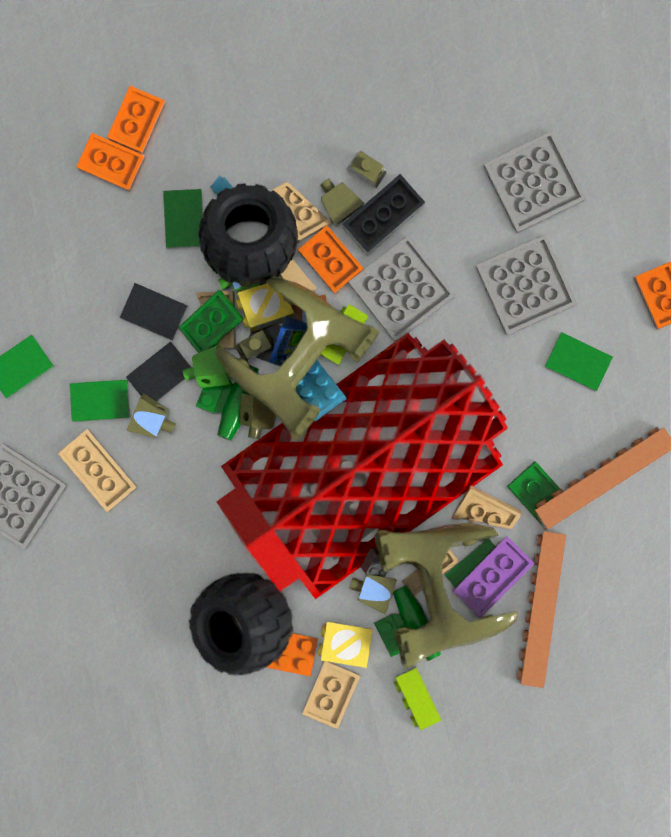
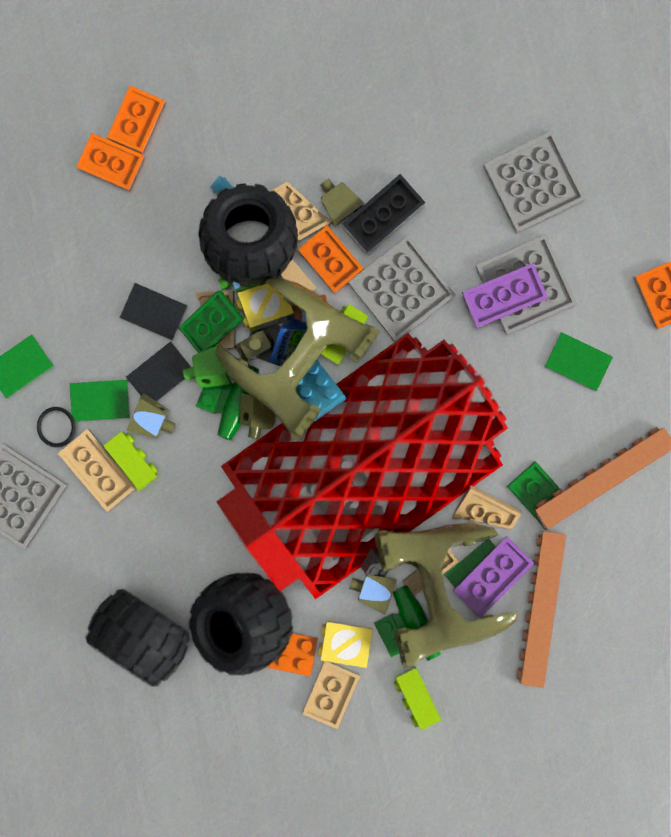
(72, 425): none -> black tyre
(131, 460): none -> lime brick
(137, 637): none -> black tyre
(182, 217): green tile -> none
(367, 169): olive torso -> none
(504, 295): none -> medium lavender plate

